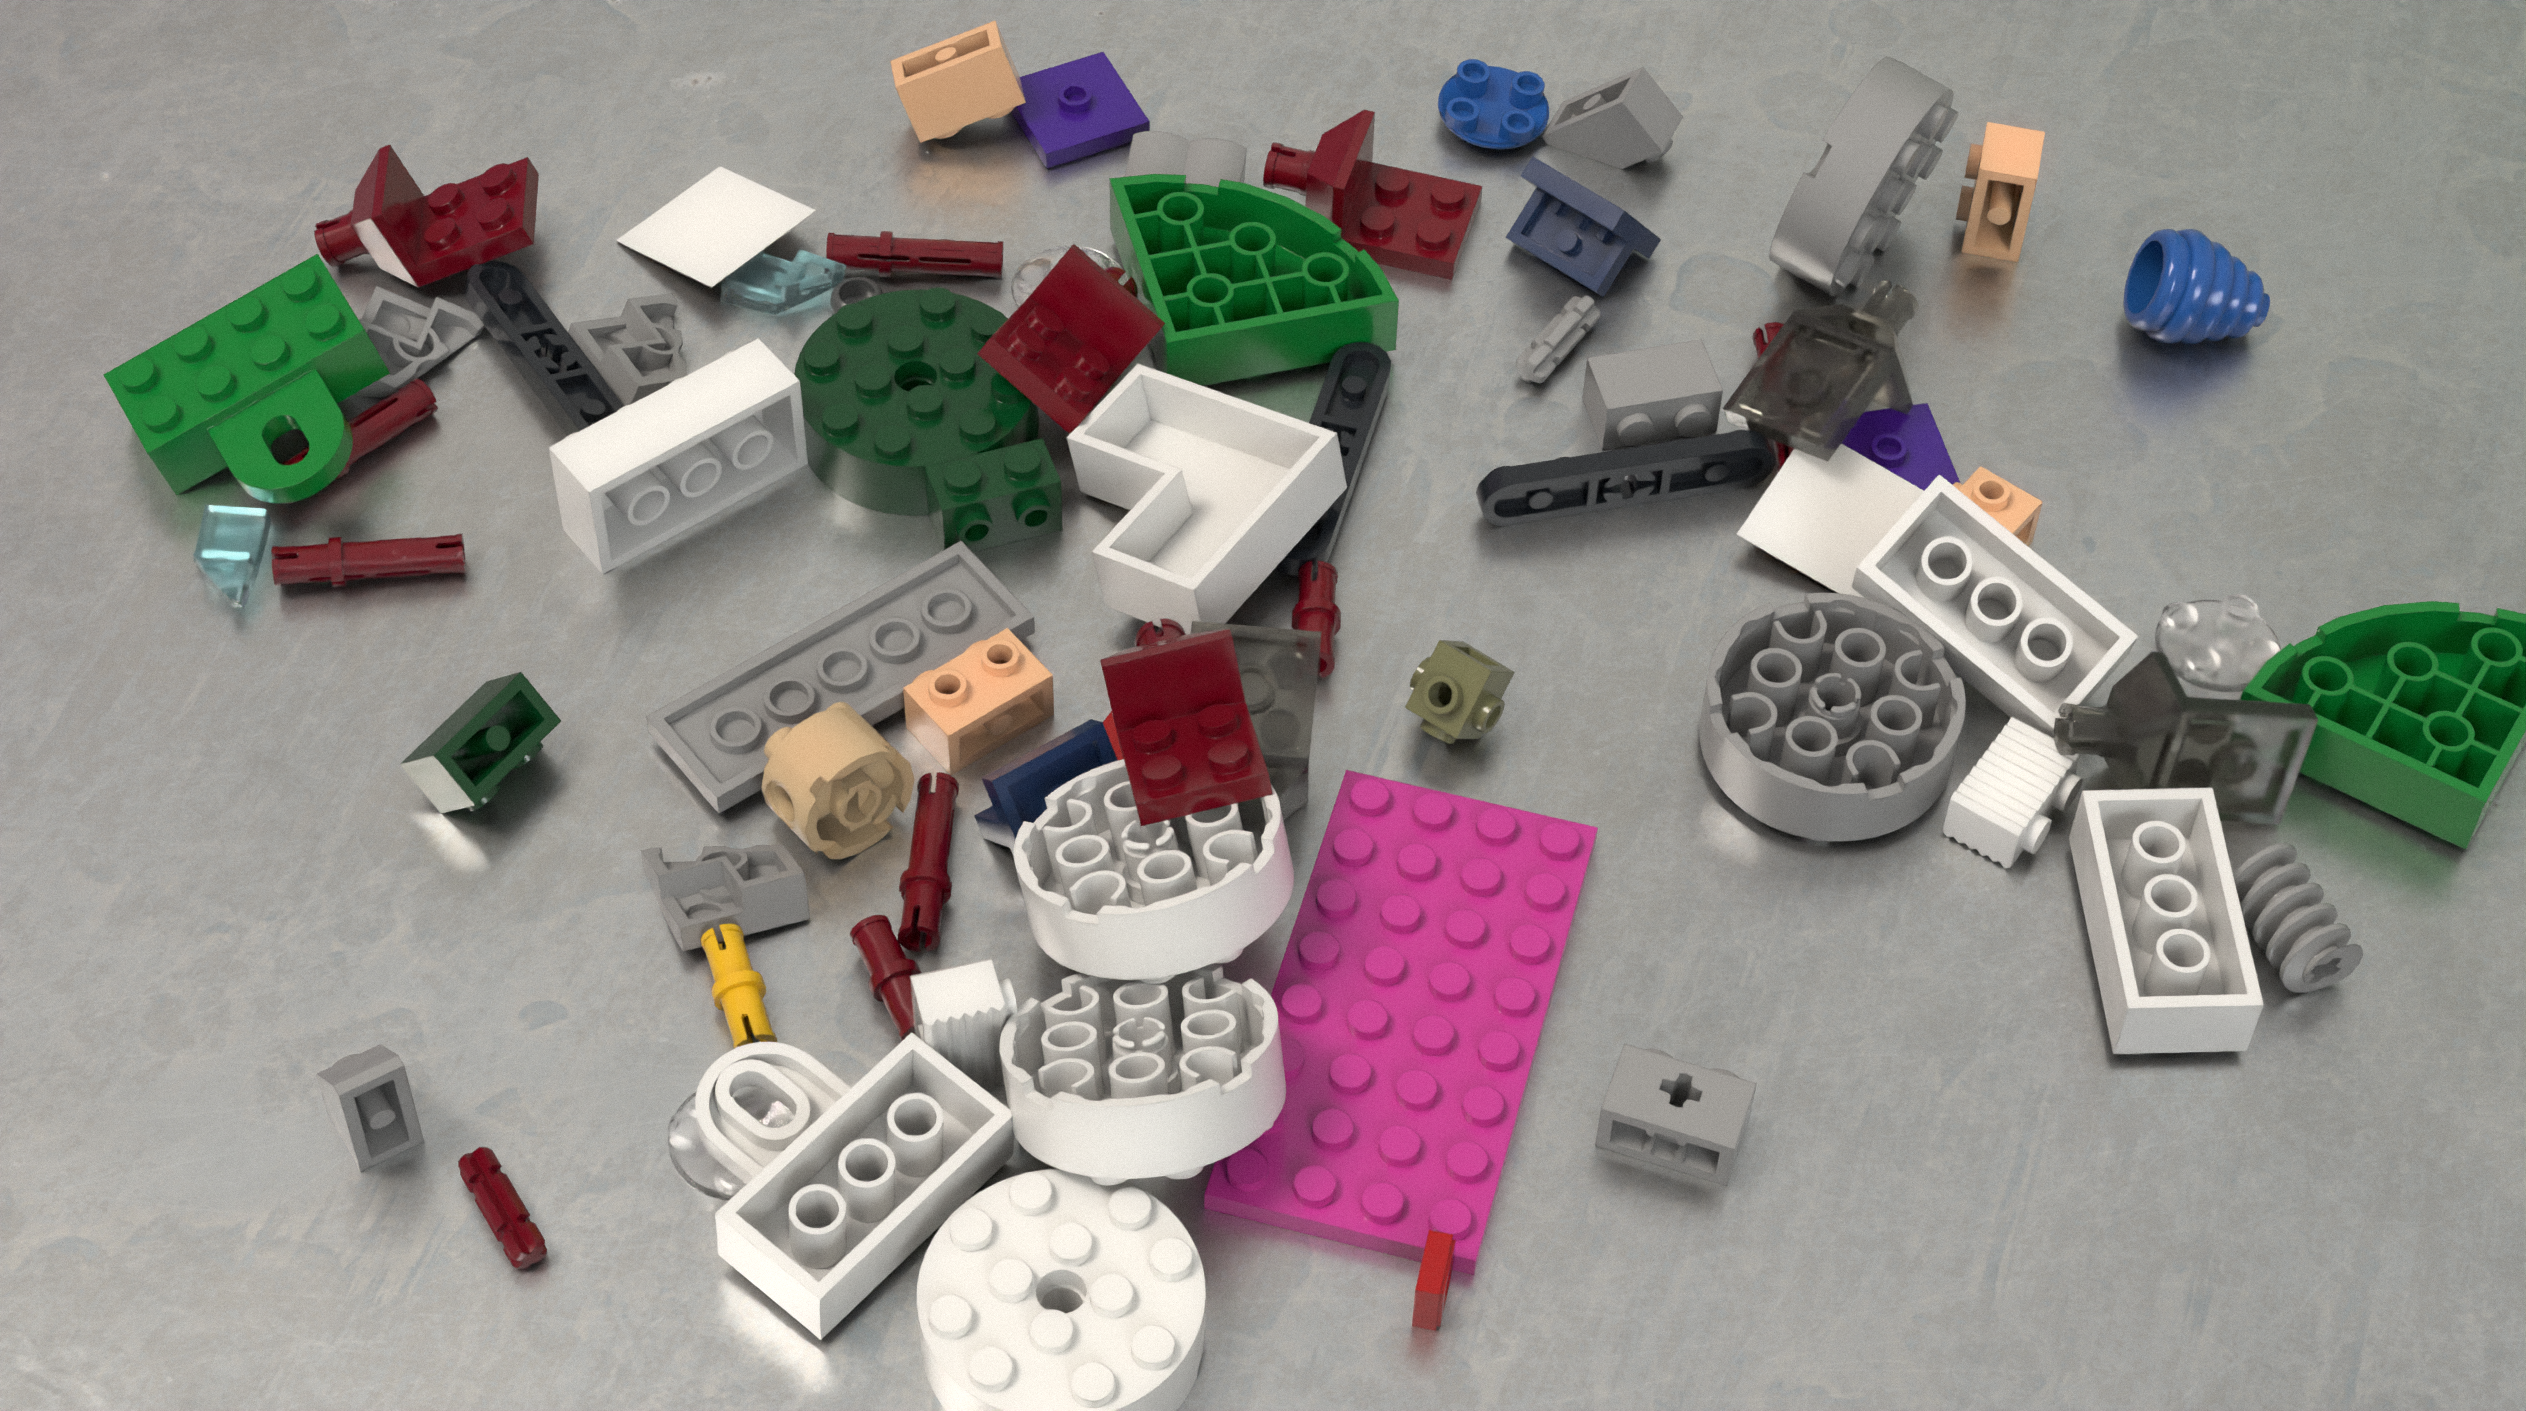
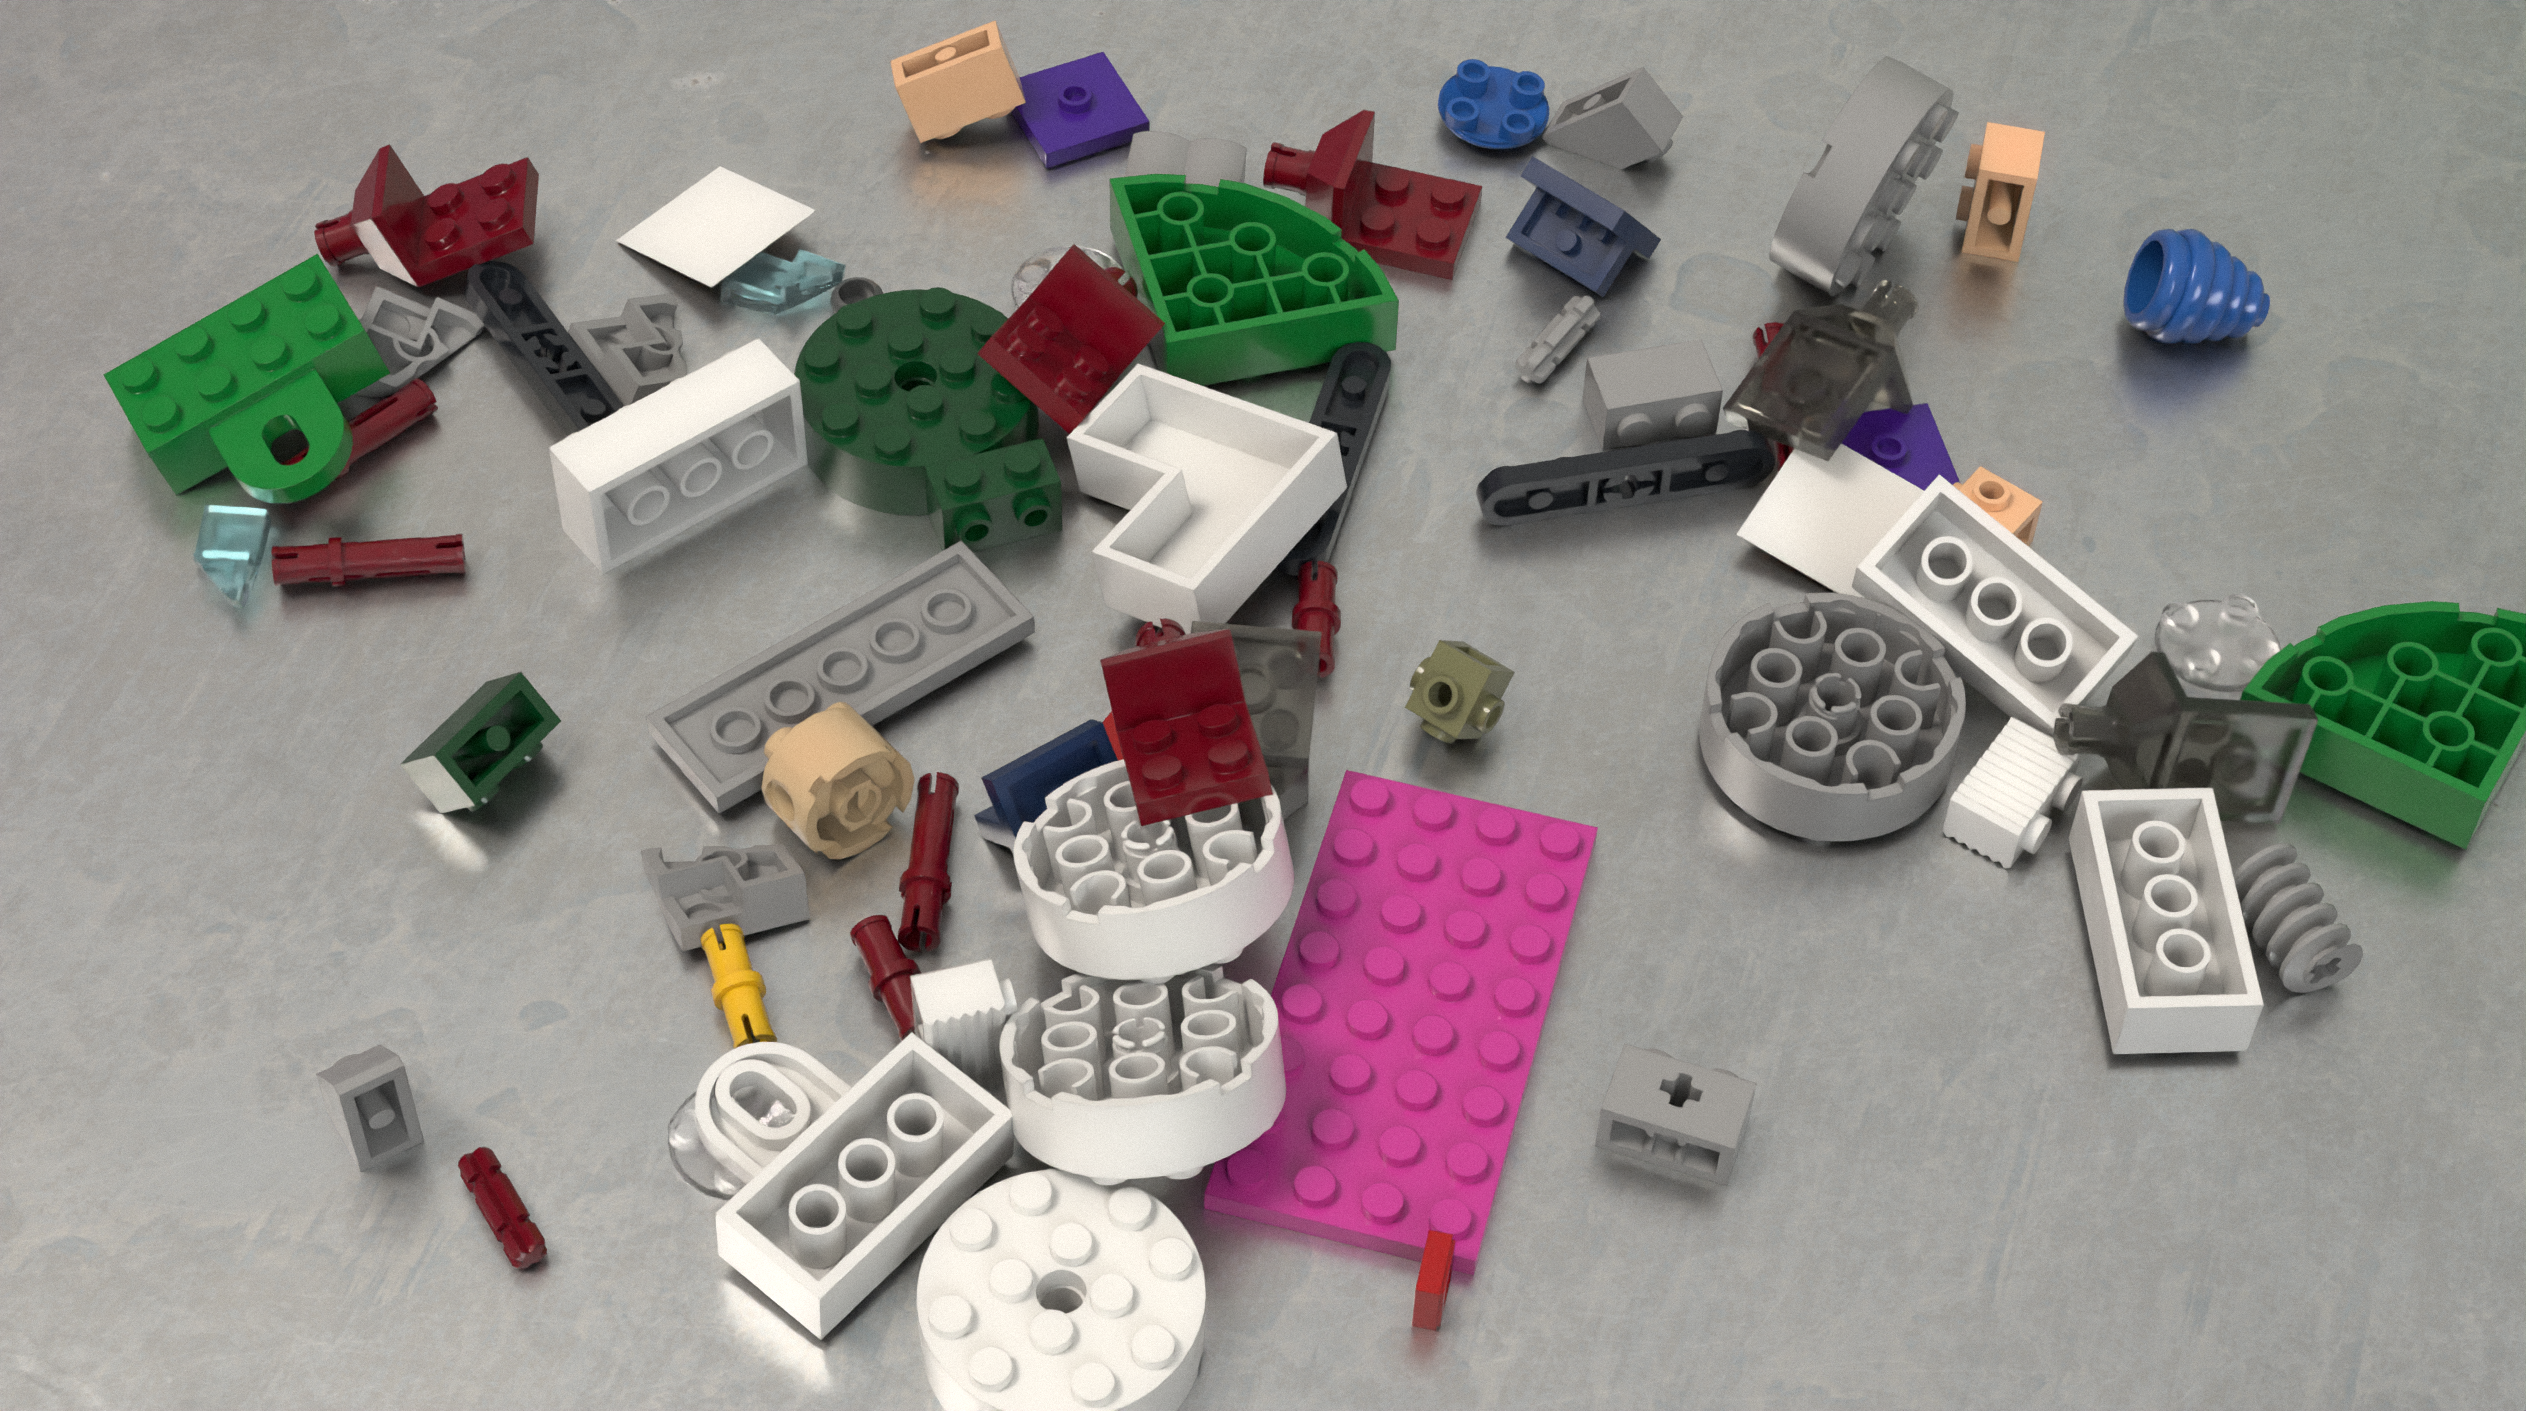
(915, 255): dark red pin -> none
(978, 701): light nougat brick -> none

